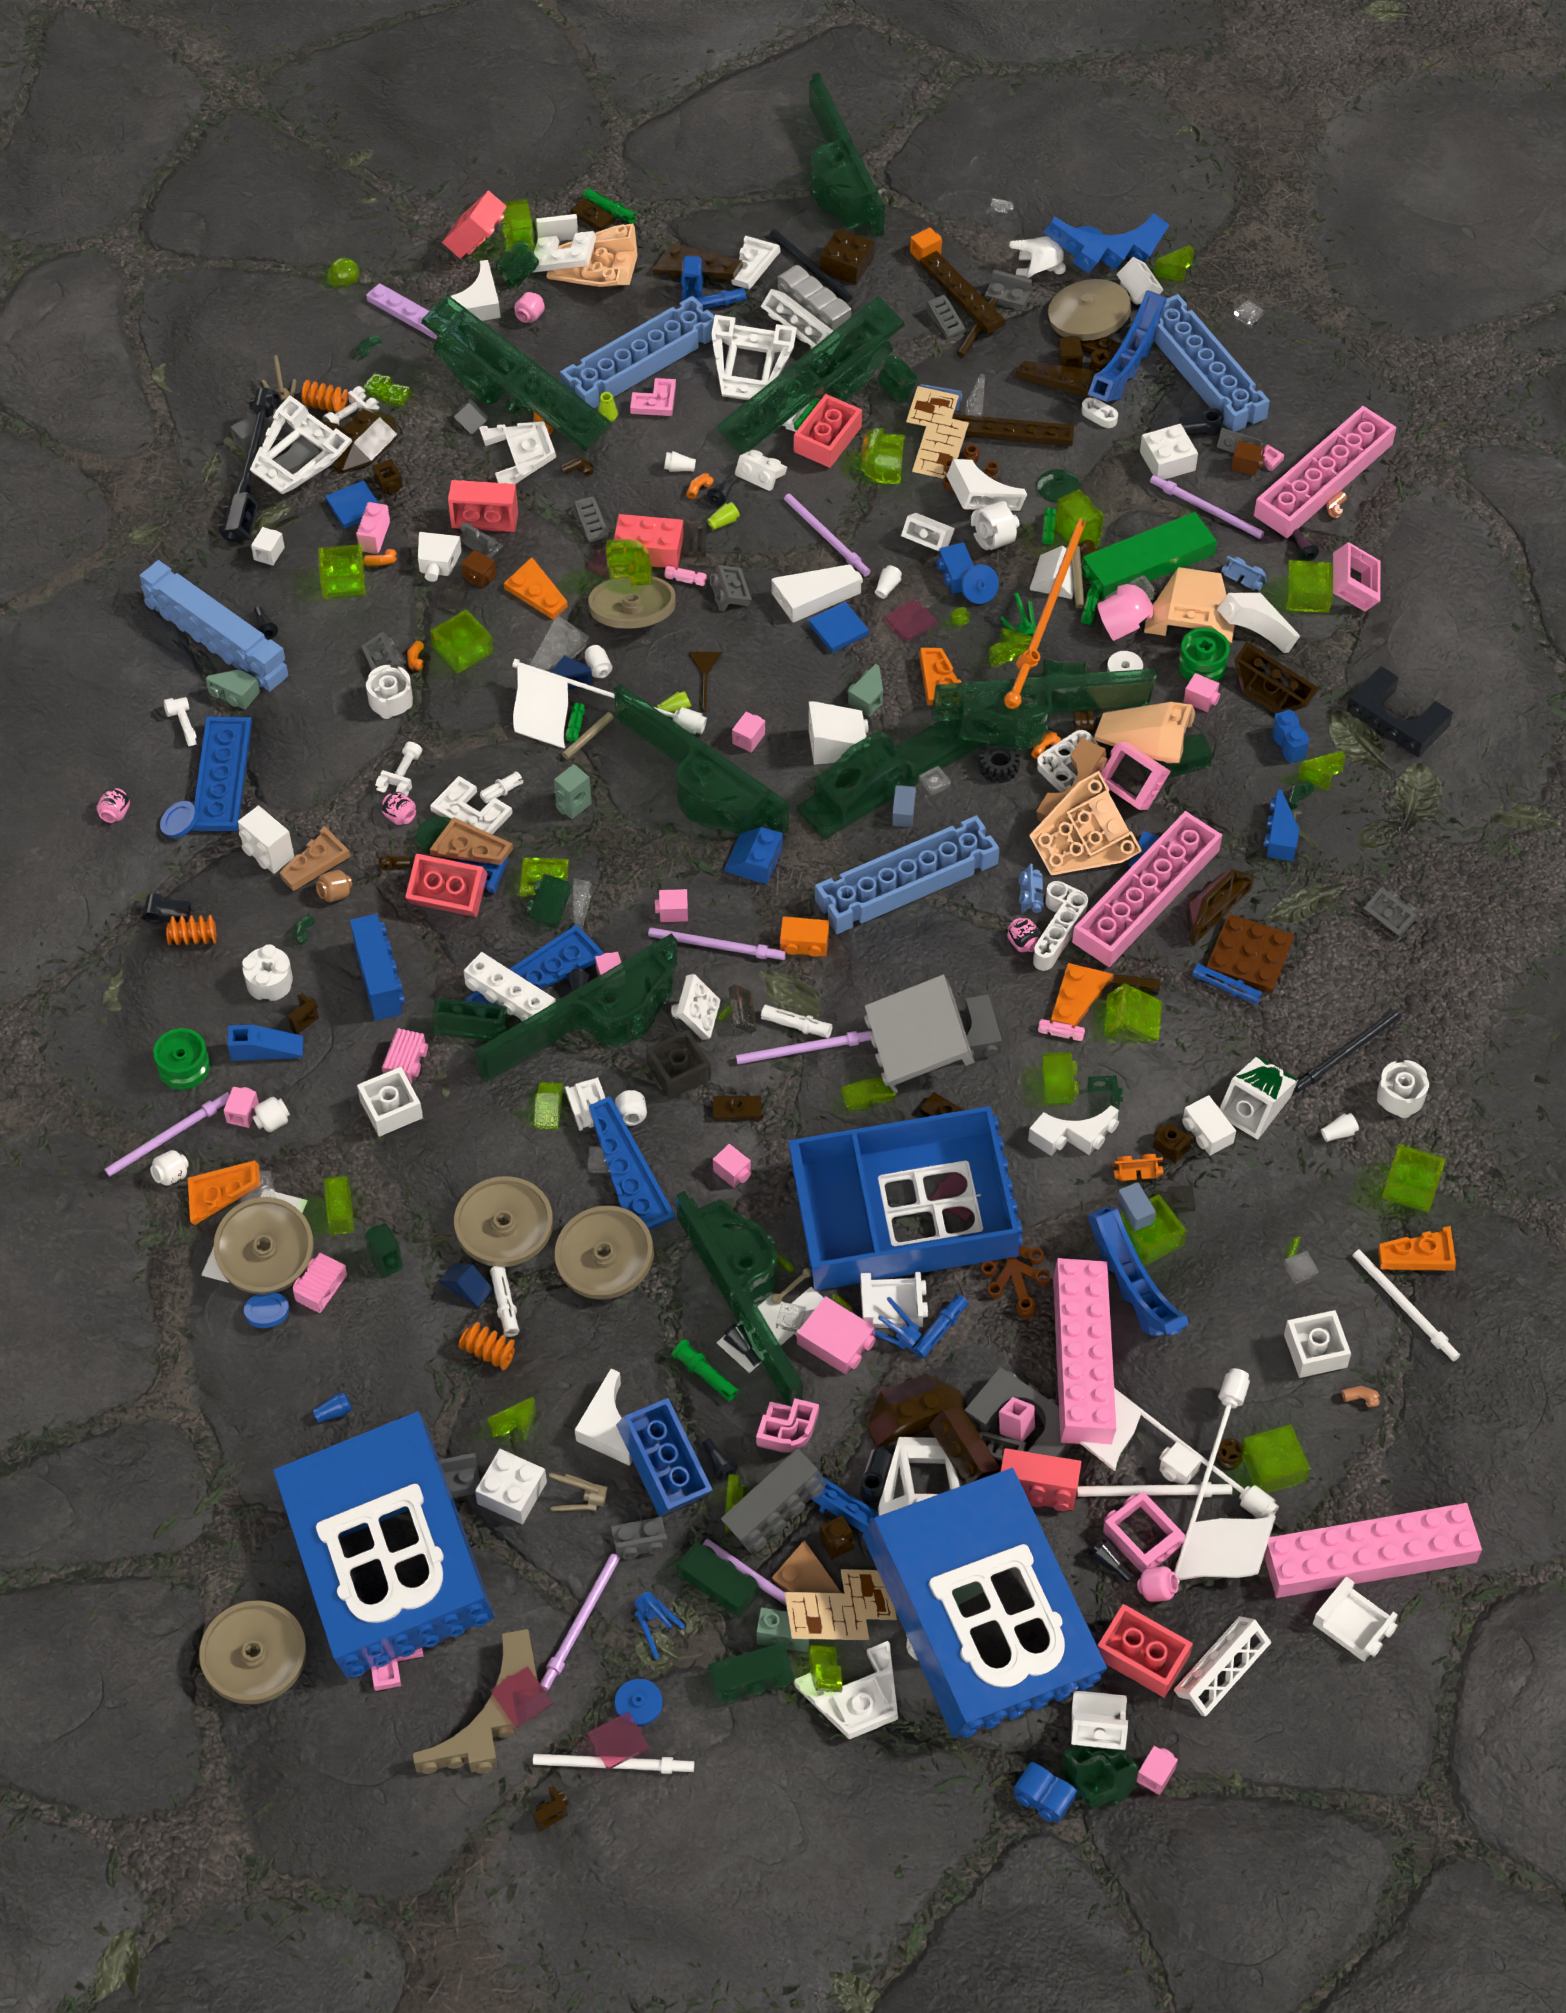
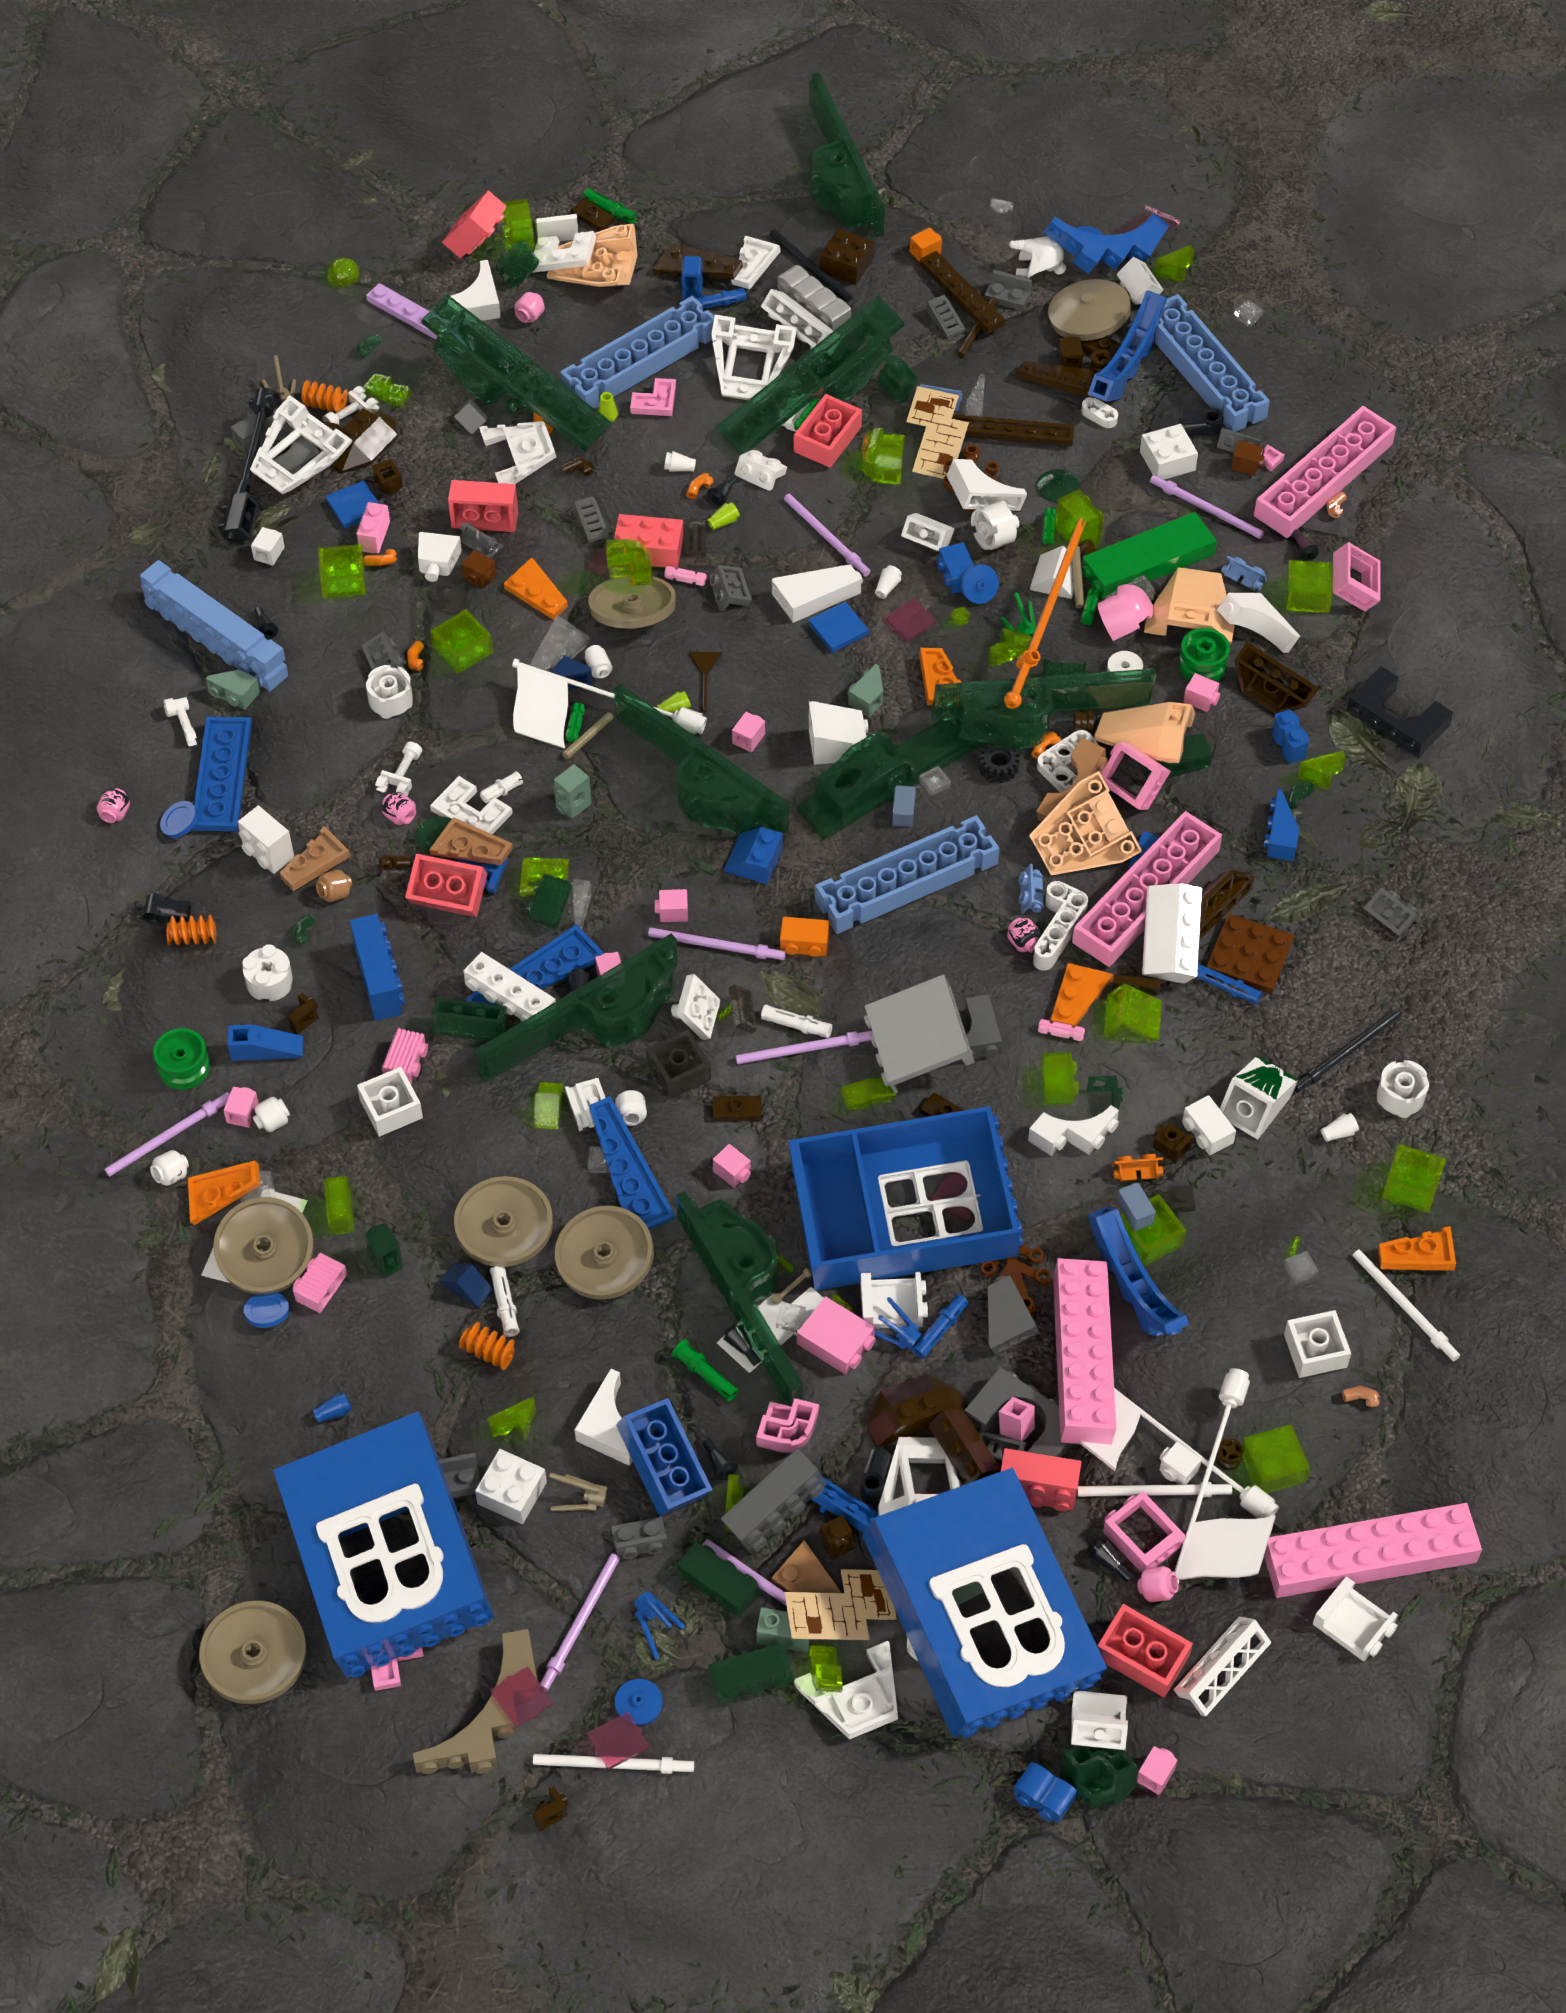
(1007, 1316): none -> dark grey slope
(1162, 214): none -> clear pink piece
(1172, 932): none -> white slope

